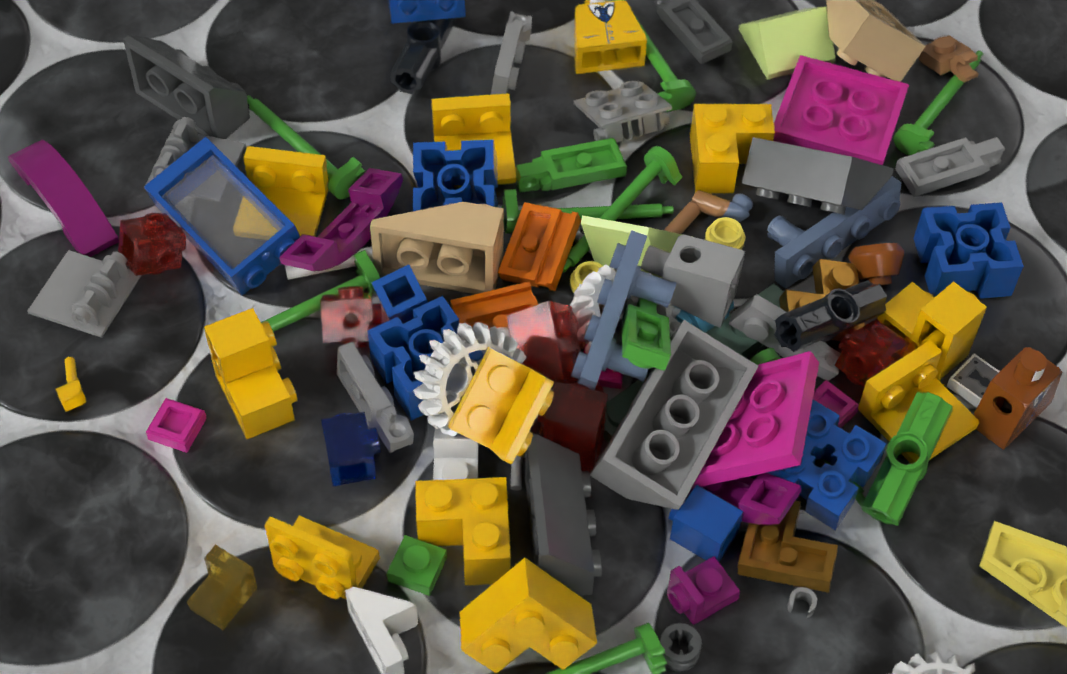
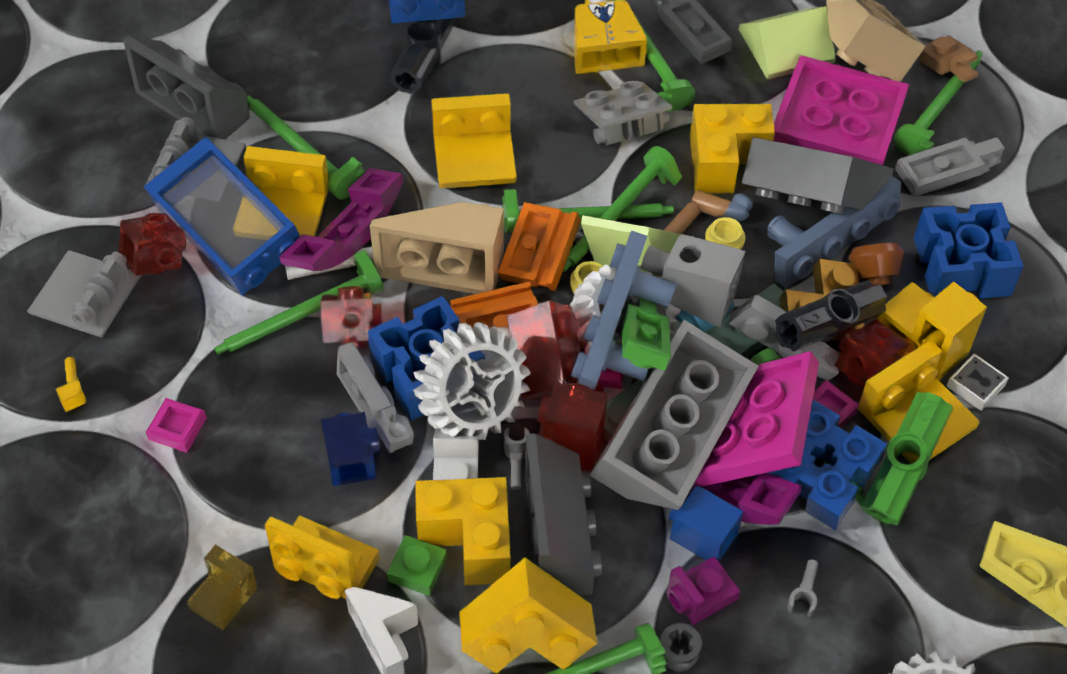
(65, 196): magenta slope -> none
(249, 372): yellow brick -> none
(400, 293): blue brick -> none
(440, 170): blue brick -> none
(502, 405): yellow bracket -> none
(511, 51): light grey hinge -> none
(572, 166): bright green hinge -> none
(779, 557): pearl gold plate -> none
(1028, 386): dark orange torso -> none

